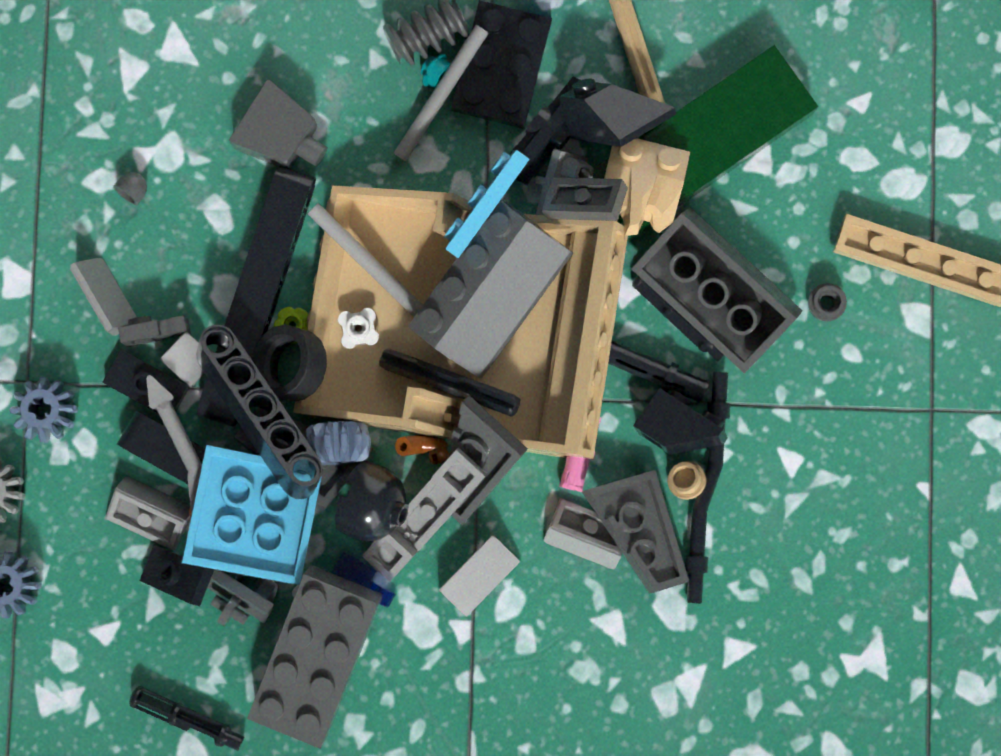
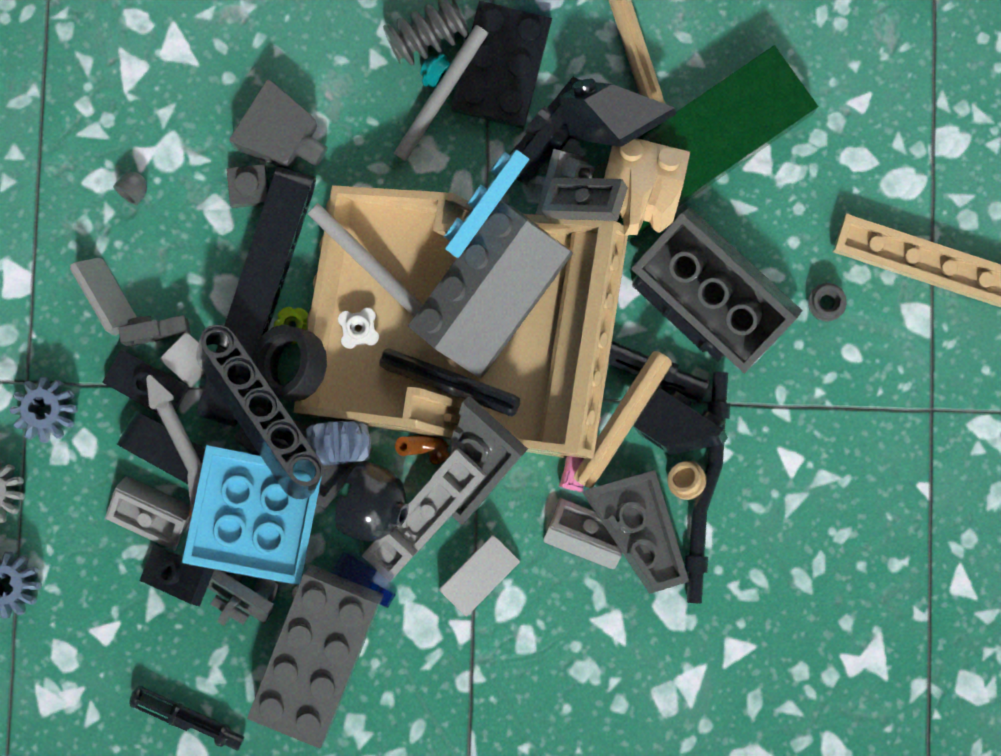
(247, 186): none -> dark grey plate
(623, 418): none -> tan axle

